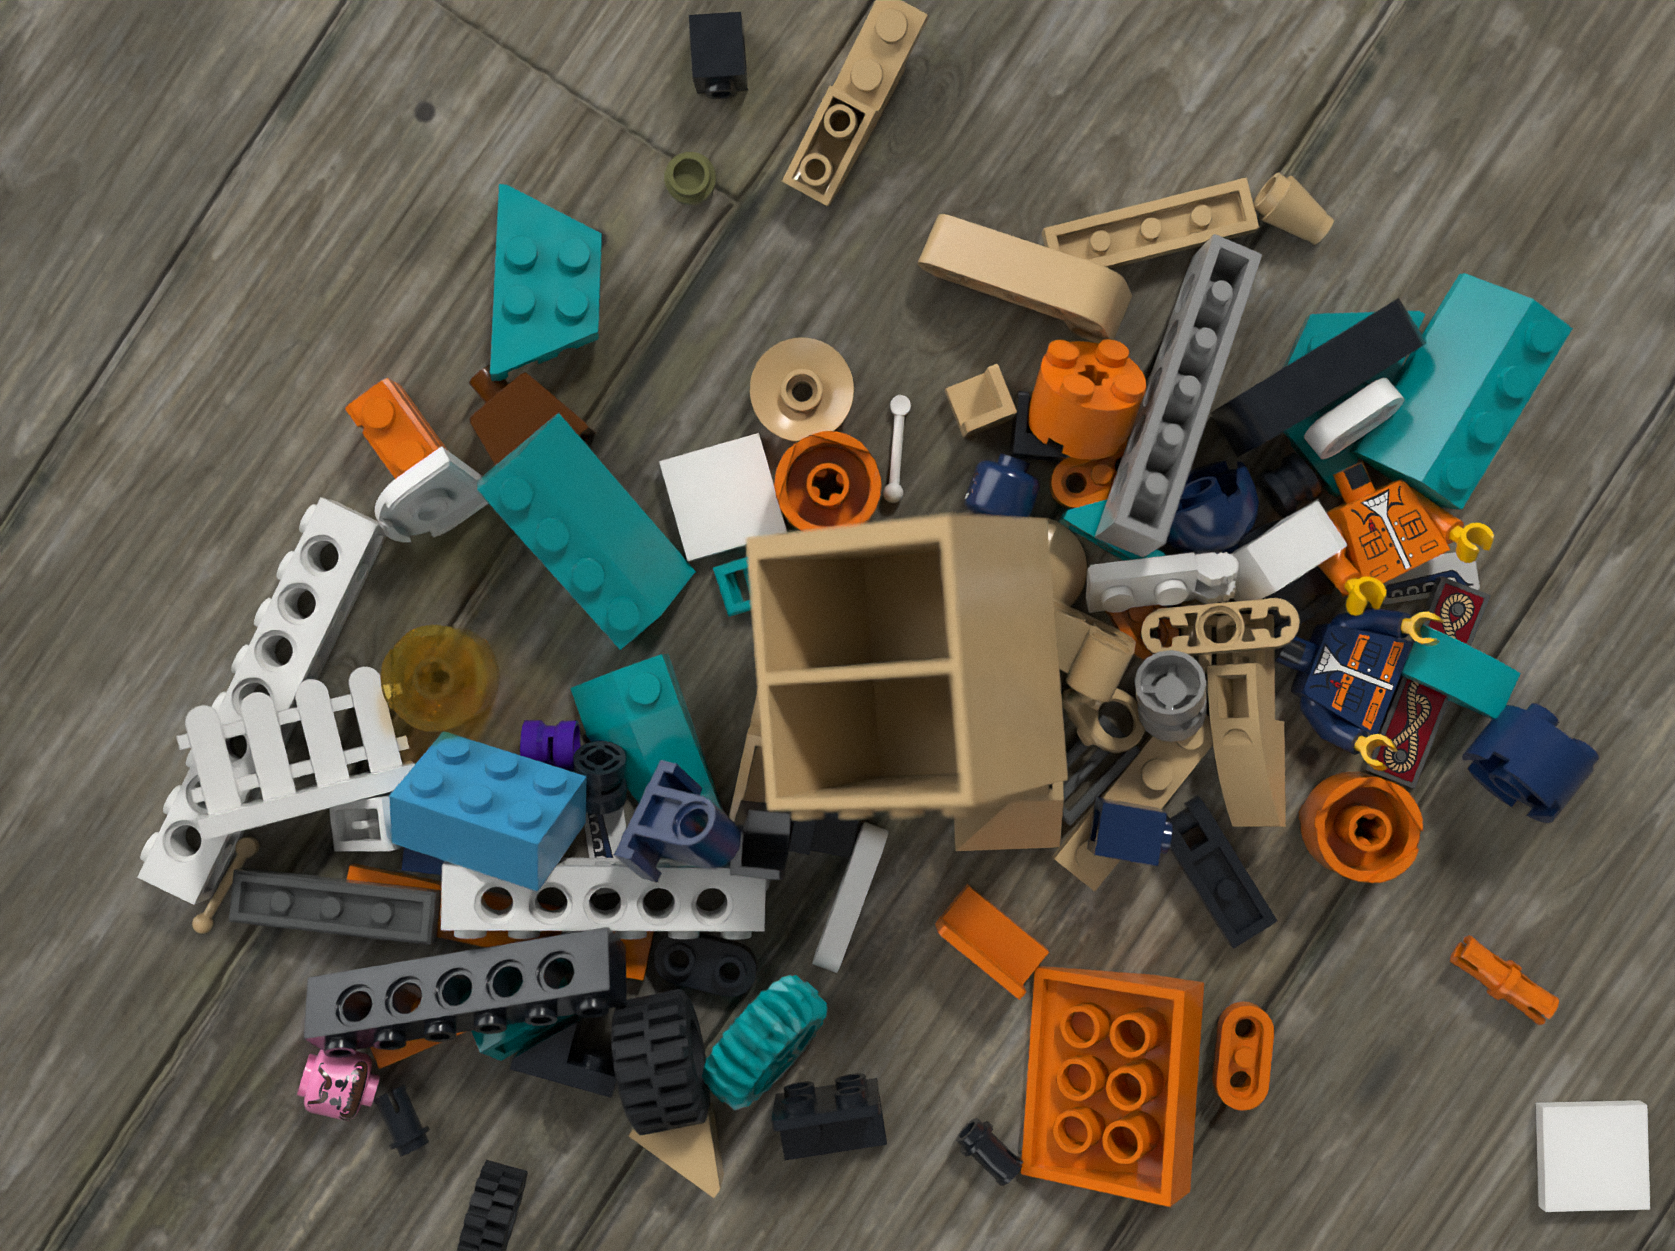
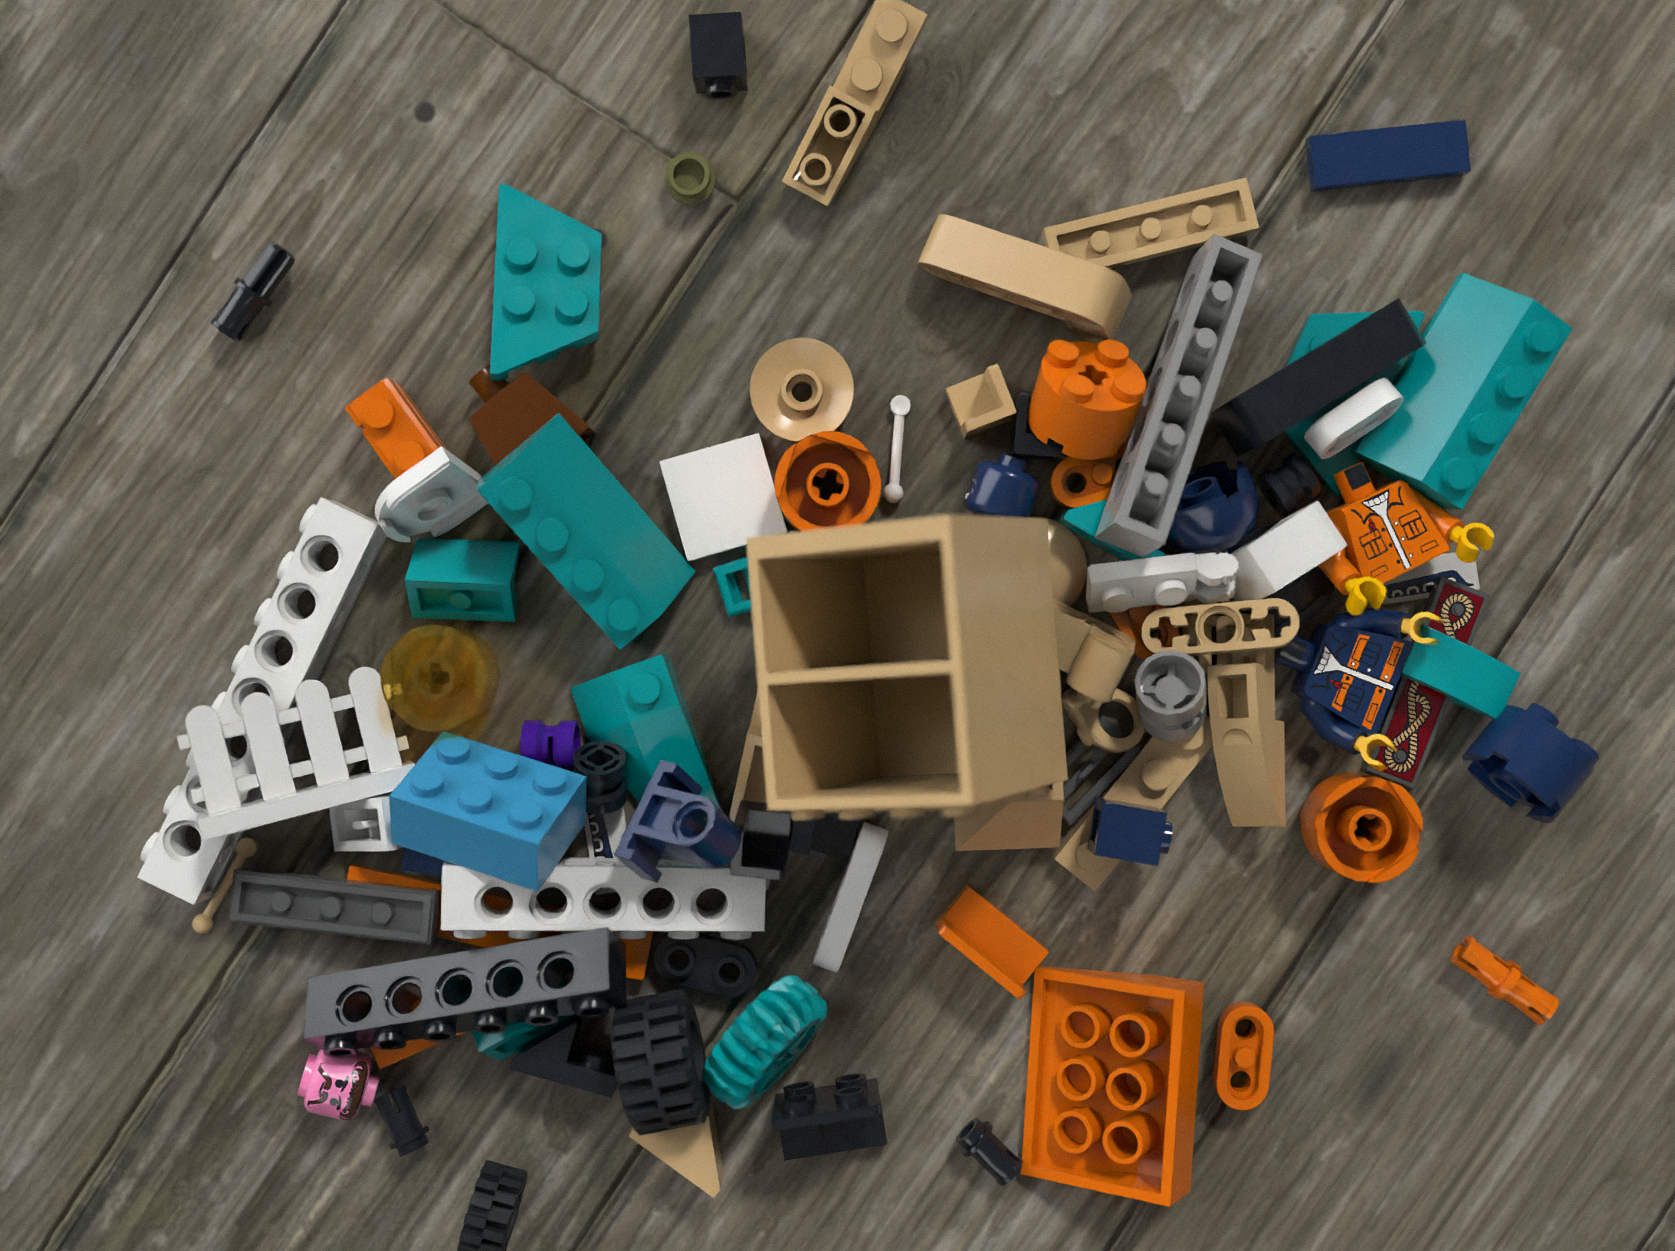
(253, 291): none -> black axle
(463, 580): none -> teal panel
(1219, 875): black plate -> none
(1291, 208): tan cone -> none
(1388, 155): none -> dark blue tile
(1593, 1156): white tile -> none

